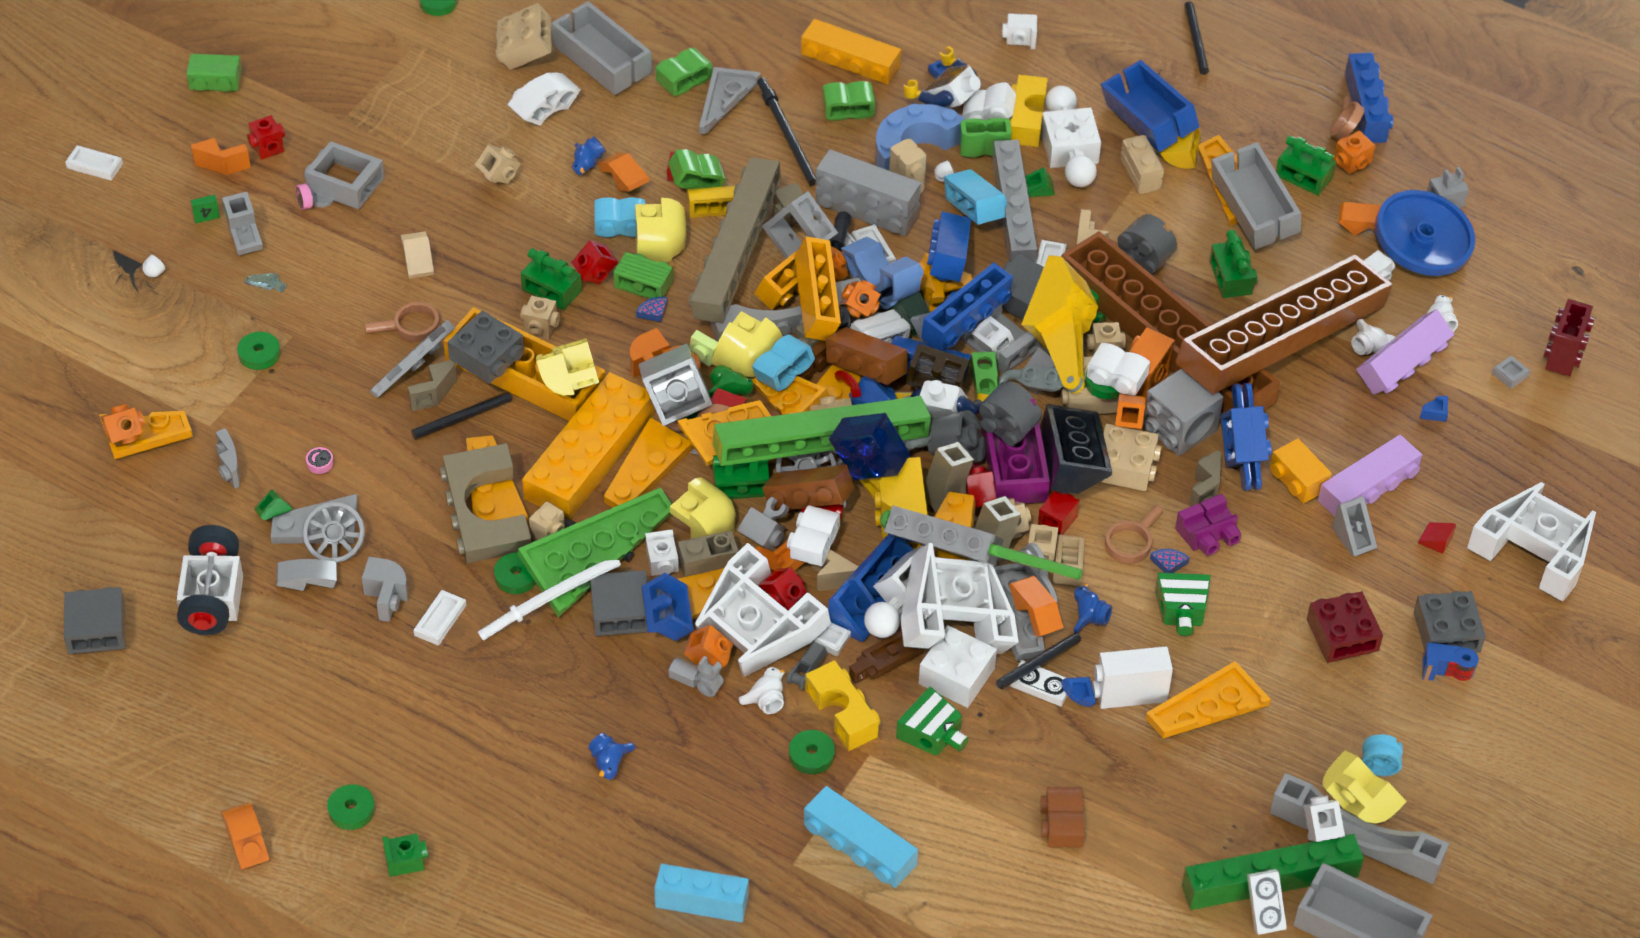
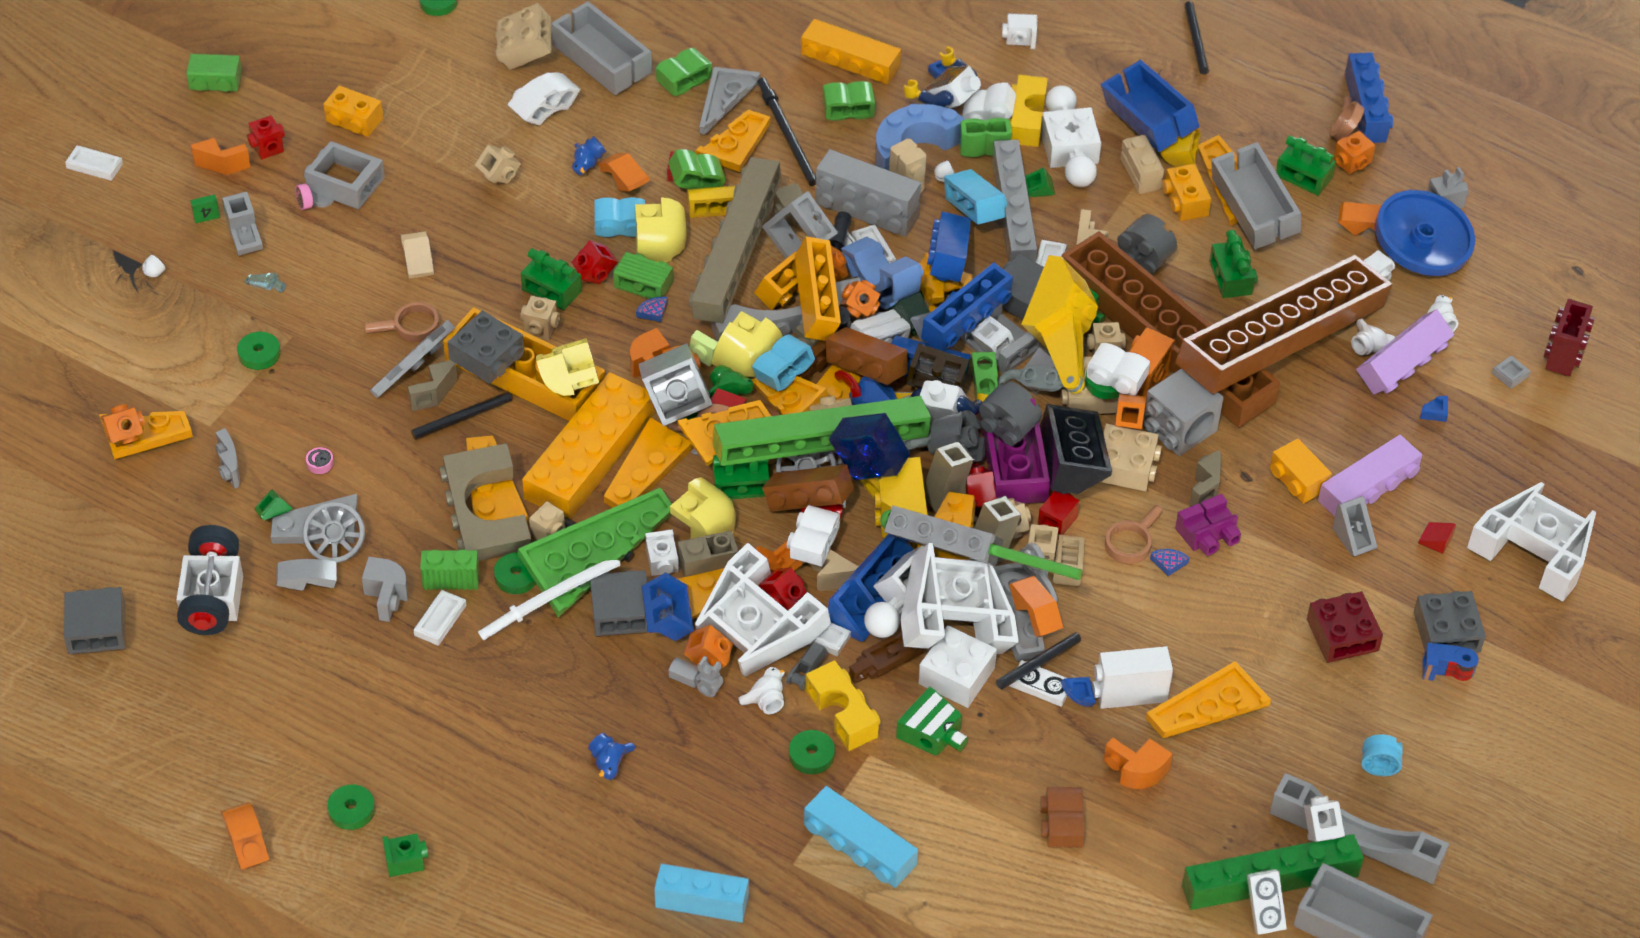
(353, 111): none -> light orange brick
(449, 569): none -> bright green brick
(738, 141): none -> light orange wing
(763, 527): light grey brick -> none
(1090, 608): blue animal -> none
(1141, 768): none -> orange brick
(1182, 599): green torso -> none
(1187, 192): none -> light orange brick
(1245, 436): blue brick -> none
(1360, 790): light yellow brick -> none

